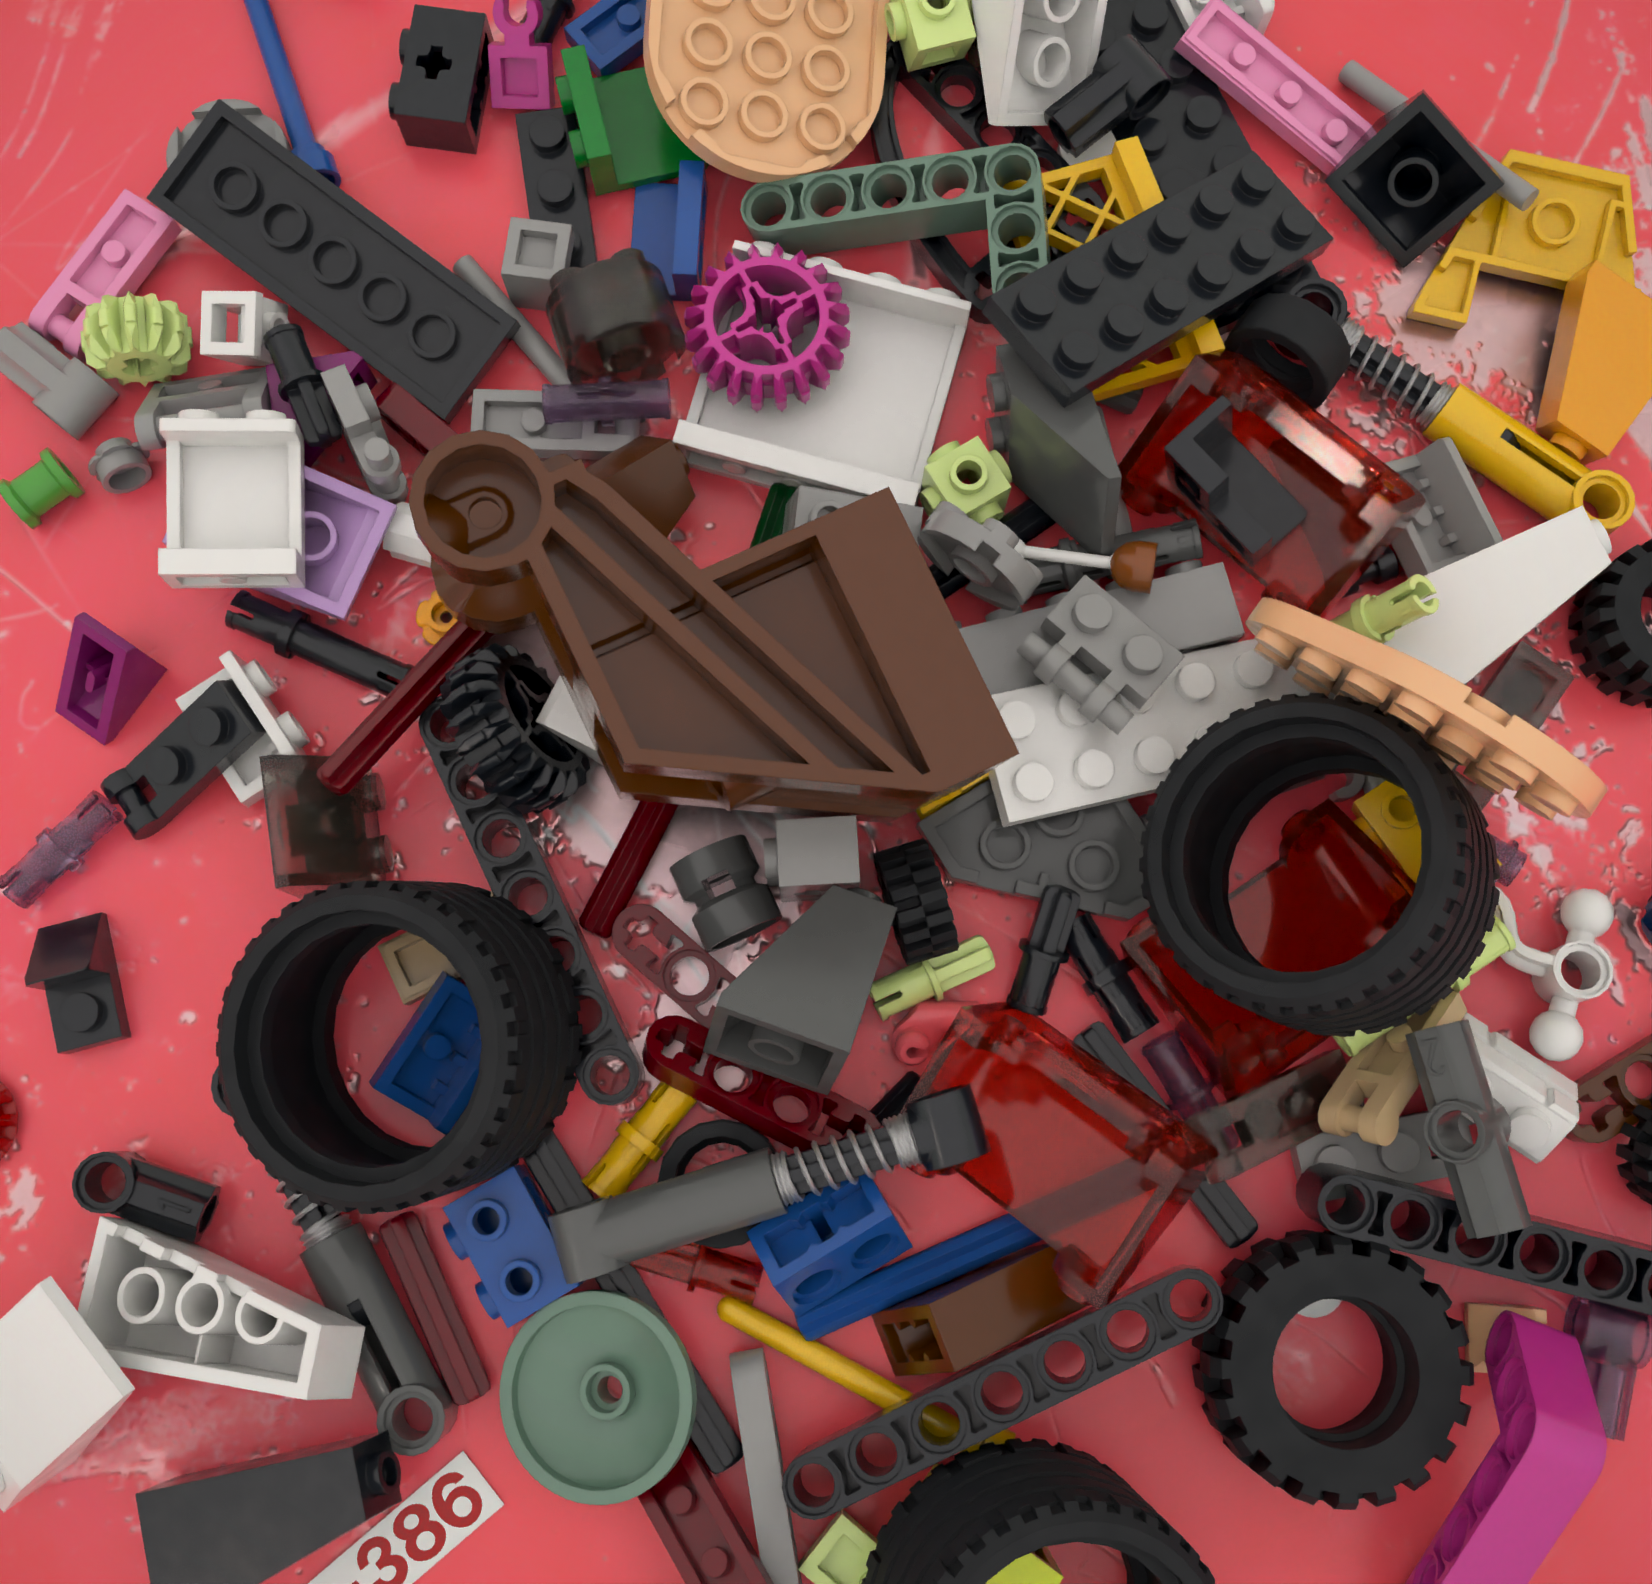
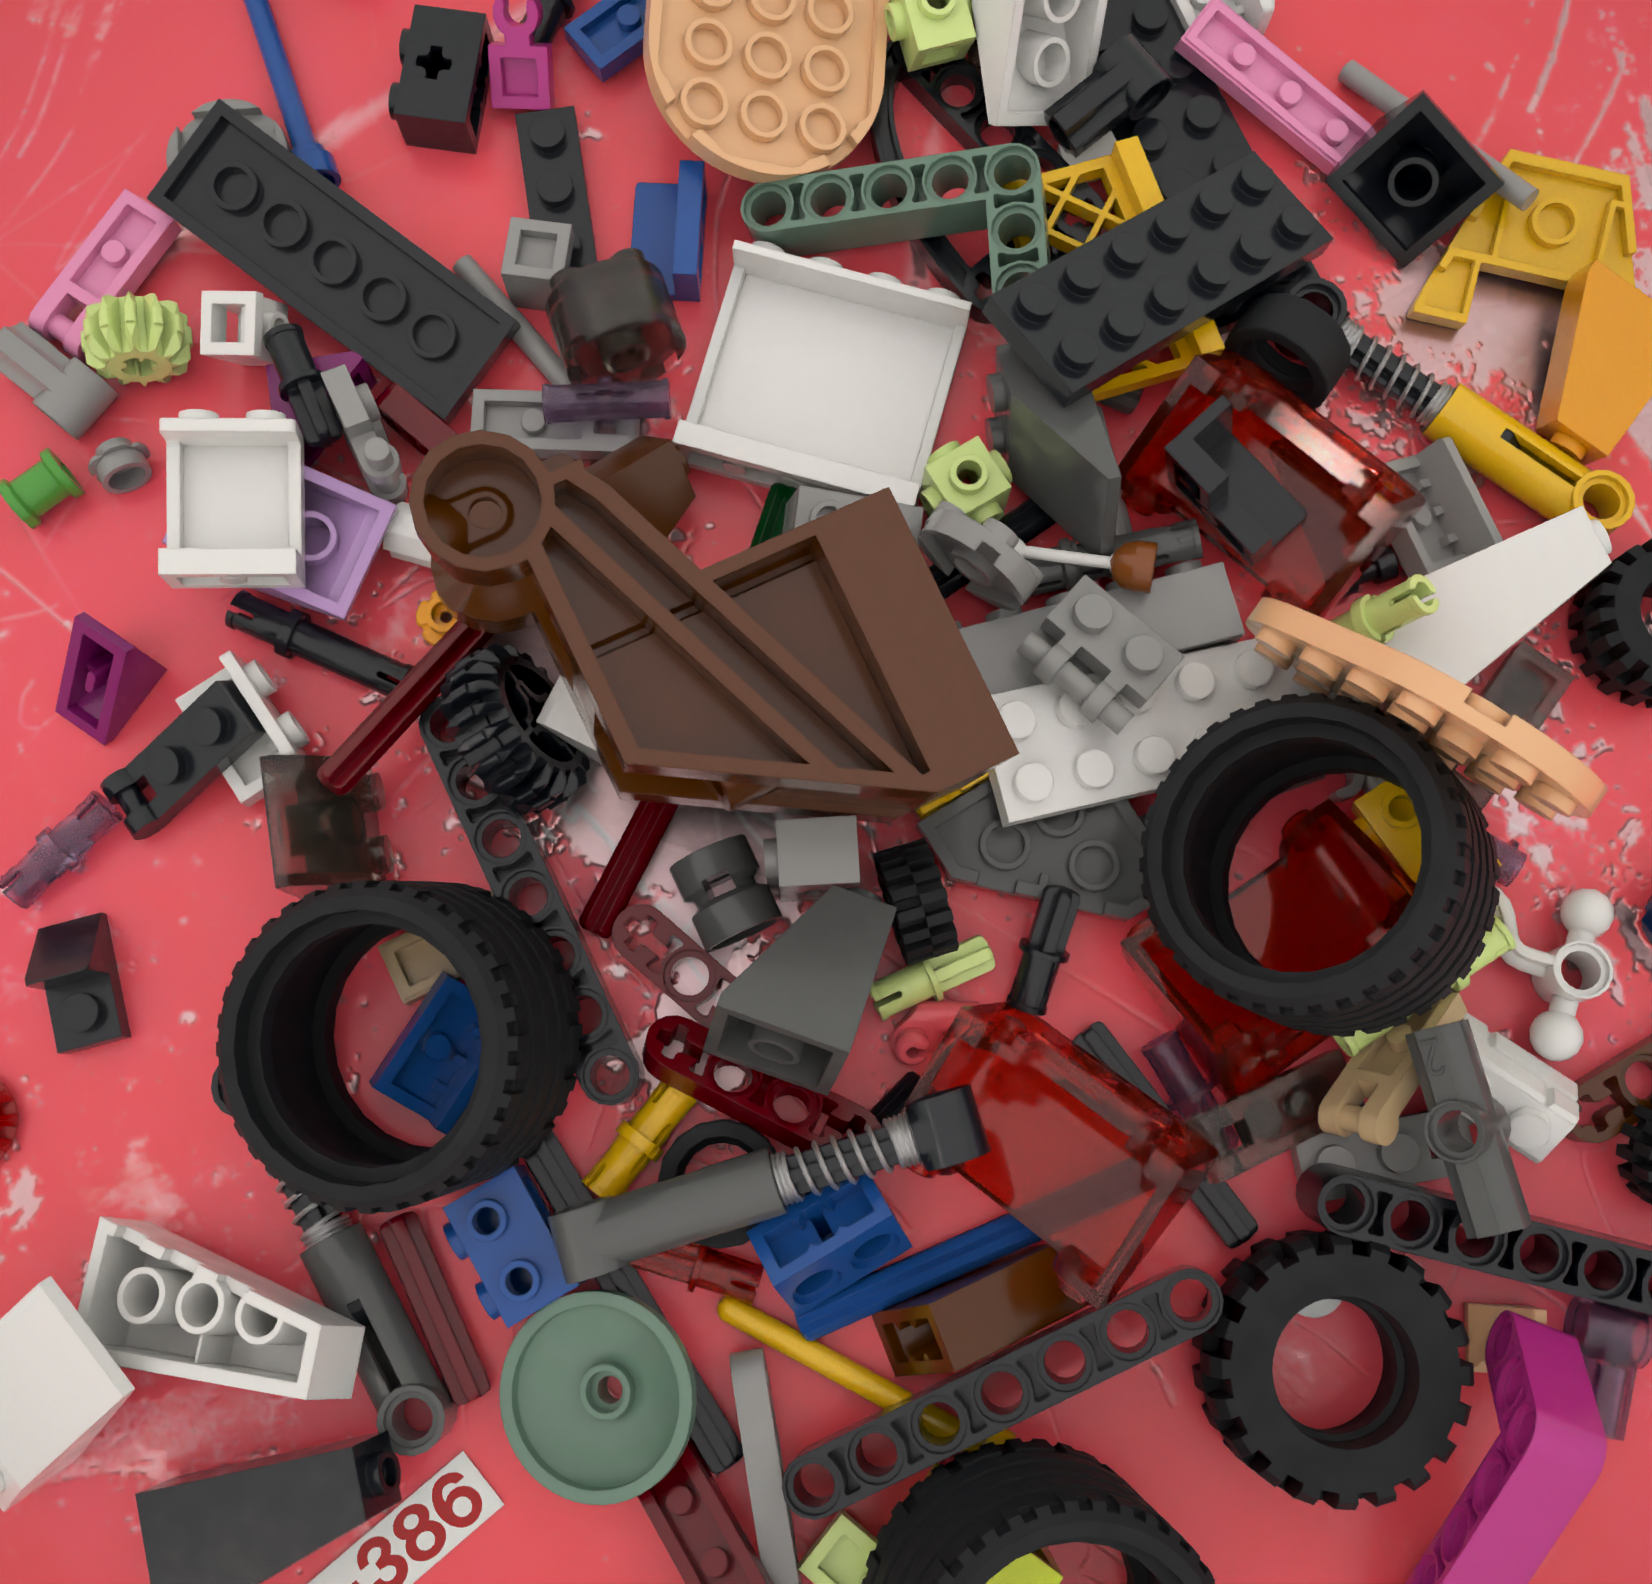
(150, 1196): black piece -> none
(225, 393): light grey plate -> none
(619, 127): green bracket -> none
(803, 301): dark pink gear -> none
(1108, 979): black pin -> none

